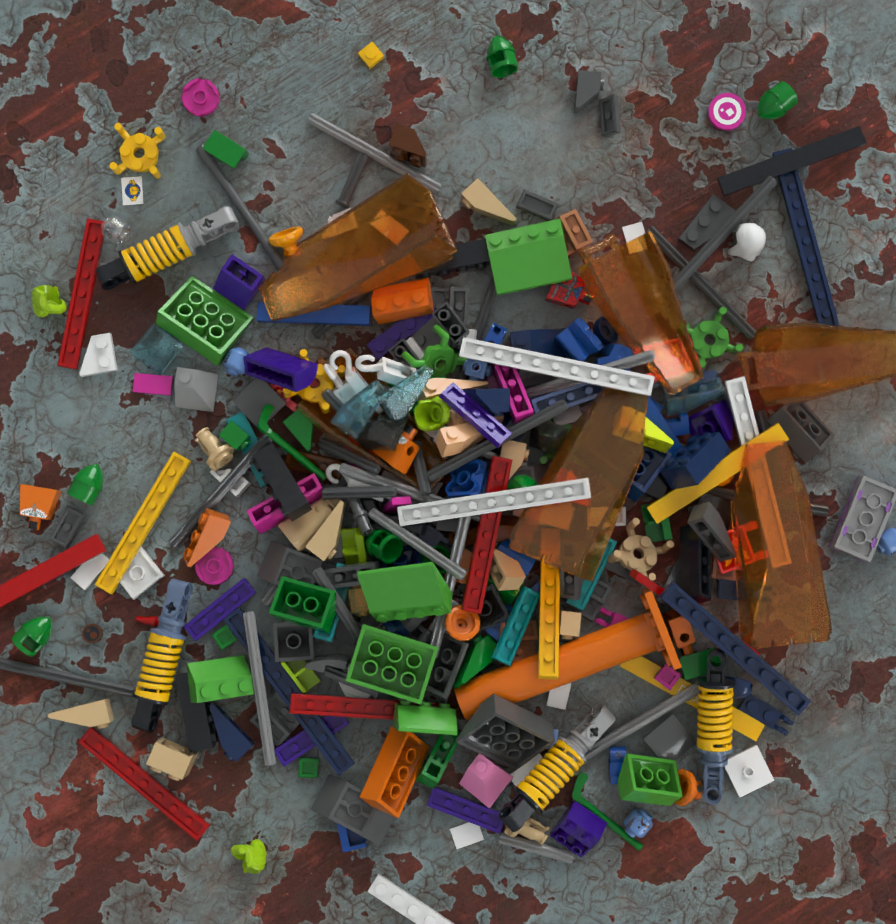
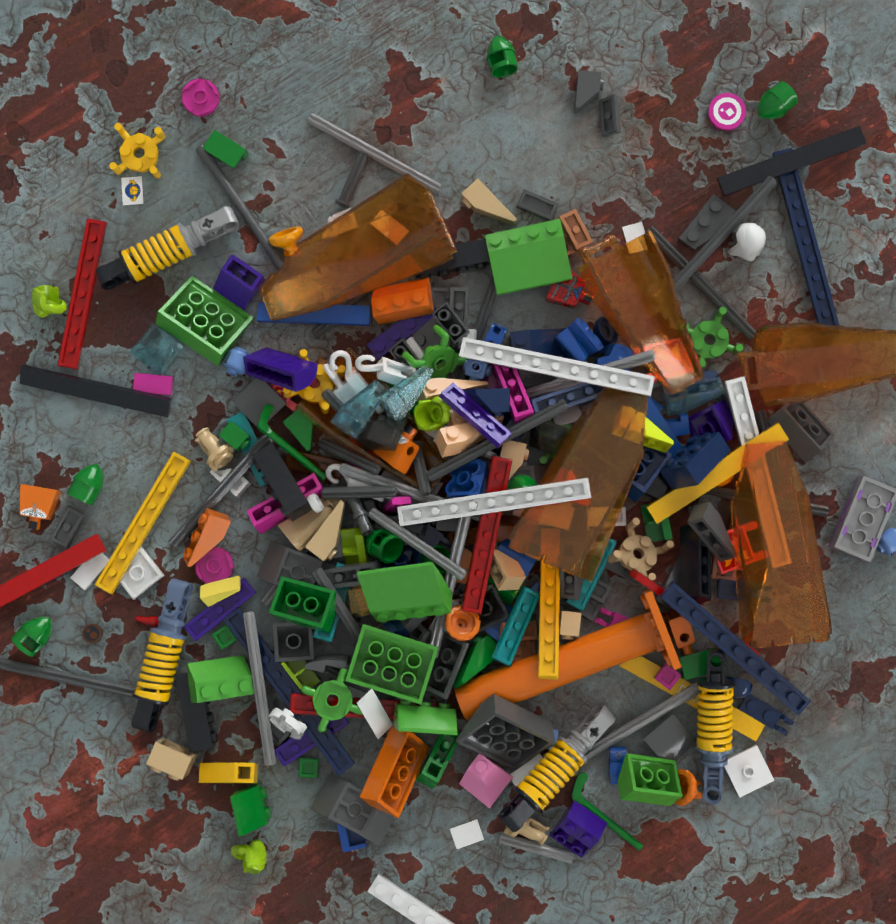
(91, 714): tan slope -> none
(95, 390): none -> black tile
(99, 356): white wing -> none
(116, 230): clear head -> none
(144, 783): red tile -> none
(195, 389): light grey slope -> none
(219, 590): none -> light yellow slope
(228, 773): none -> yellow slope
(232, 737): dark blue slope -> none
(250, 808): none -> green slope
(285, 722): none -> white plate
(315, 503): none -> white tile
(320, 702): none -> bright green plate
(371, 55): yellow plate -> none
(374, 713): none -> white sticker
(407, 146): reddish brown slope -> none
(465, 809): dark purple plate -> none
(558, 697): white slope -> none
(638, 823): medium blue head -> none

